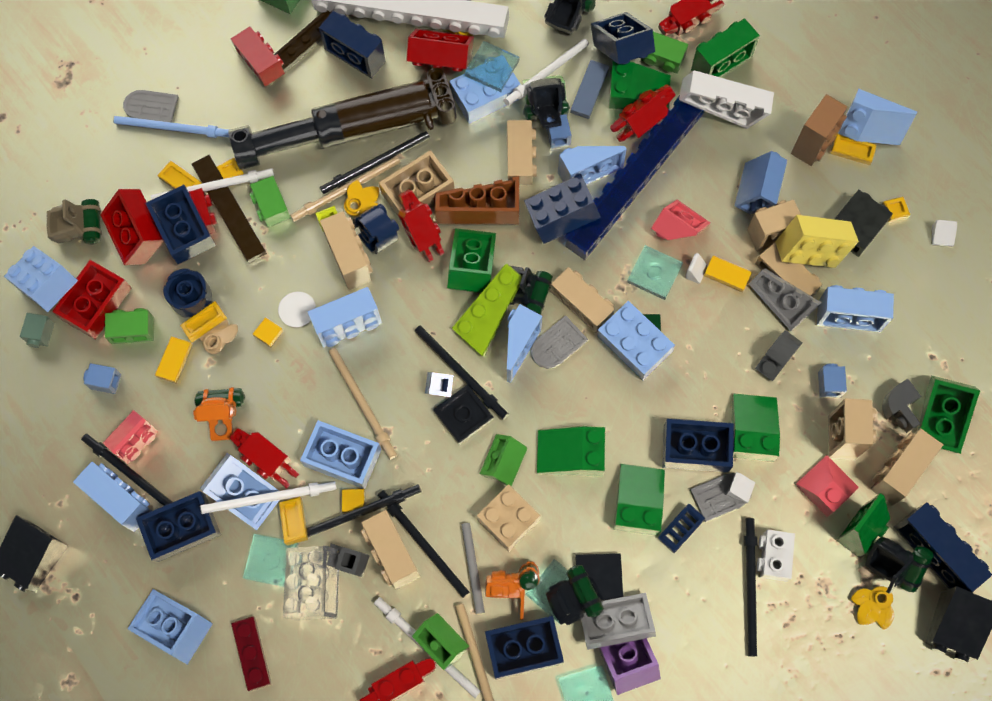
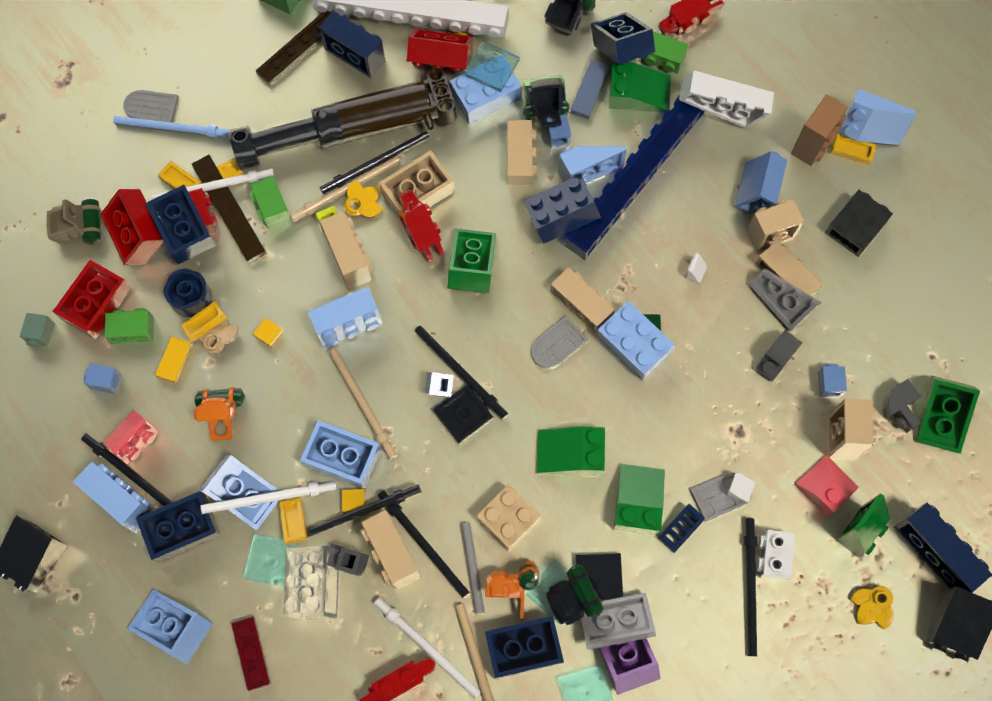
(40, 278): light blue brick -> none
(258, 55): brick -> none
(264, 455): red hinge -> none
(294, 309): white sticker -> none
(376, 228): dark blue brick -> none
(440, 641): bright green brick -> none
(480, 205): dark orange wedge -> none
(483, 317): lime wing -> none
(503, 459): bright green panel -> none
(521, 90): white bar -> none
(523, 331): light blue slope -> none
(532, 289): piece -> none
(643, 113): red hinge -> none
(654, 272): clear light blue tile -> none
(679, 222): coral slope -> none
(698, 445): dark blue brick -> none
(726, 49): green brick -> none
(727, 273): yellow tile -> none
(755, 427): green slope -> none
(816, 241): light yellow brick -> none
(855, 308): light blue brick -> none
(898, 208): yellow tile -> none
(899, 565): black piece -> none
(906, 466): tan brick -> none
(944, 233): white slope -> none

